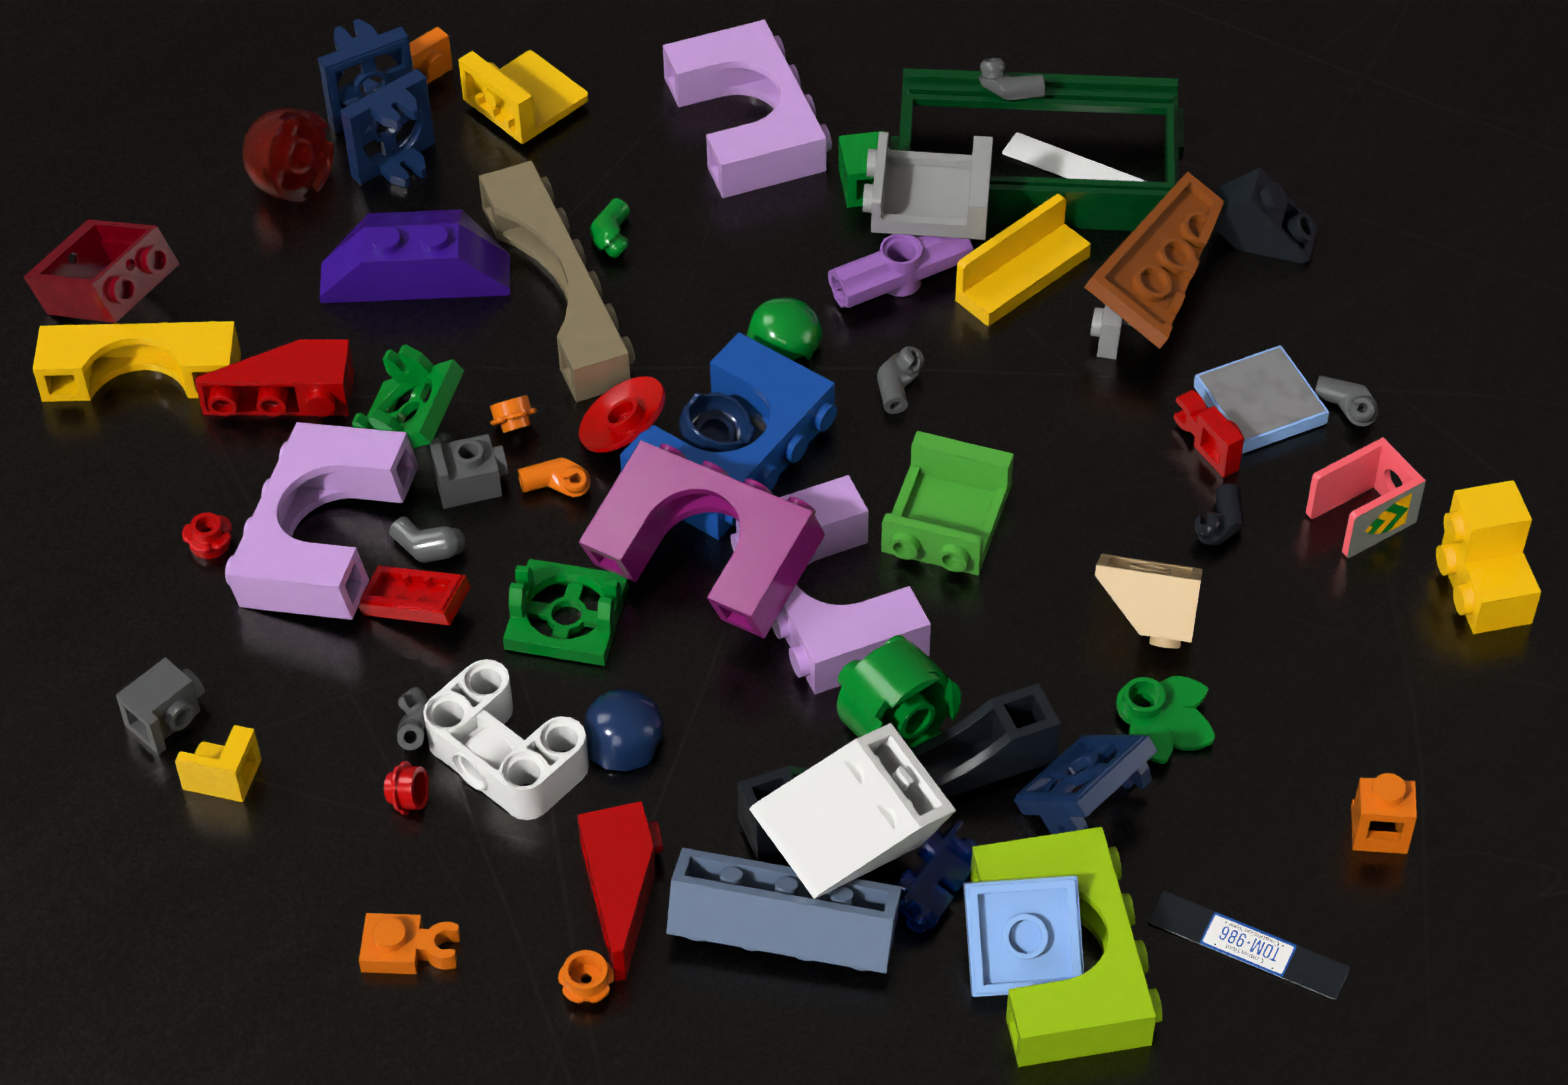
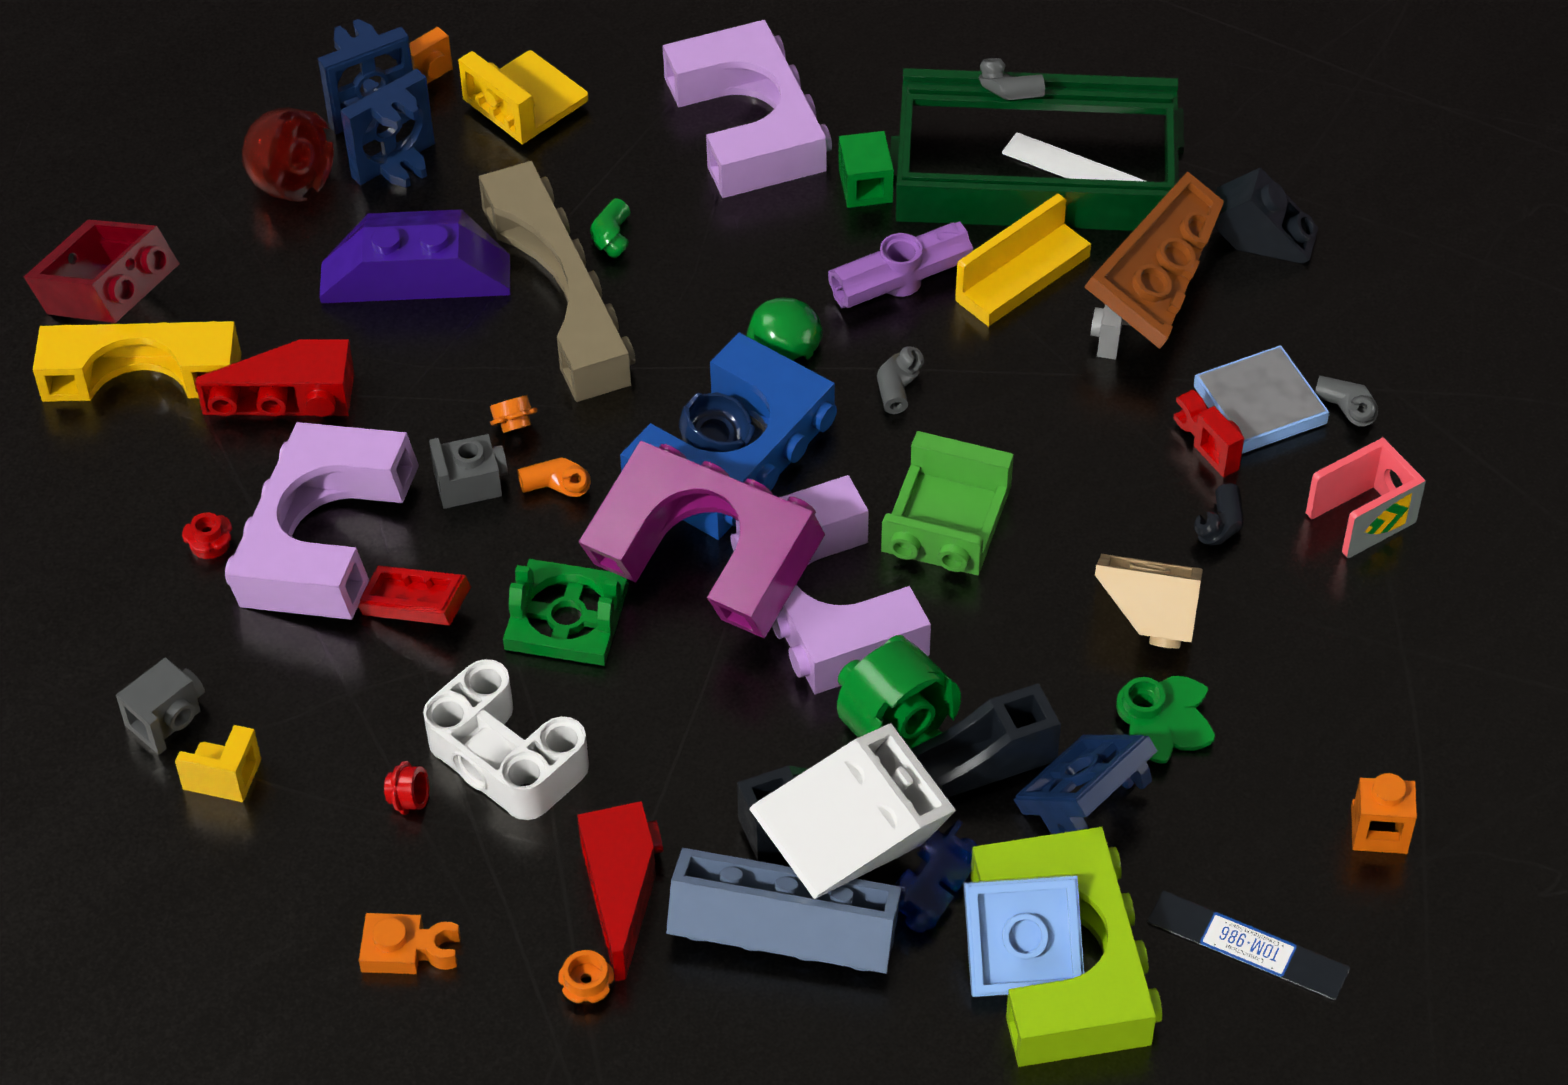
(412, 376): green piece -> none
(412, 725): dark grey arm -> none
(427, 544): dark grey arm -> none
(622, 414): red dish -> none
(623, 730): dark blue hair -> none
(929, 191): light grey panel -> none
(1487, 559): yellow brick -> none

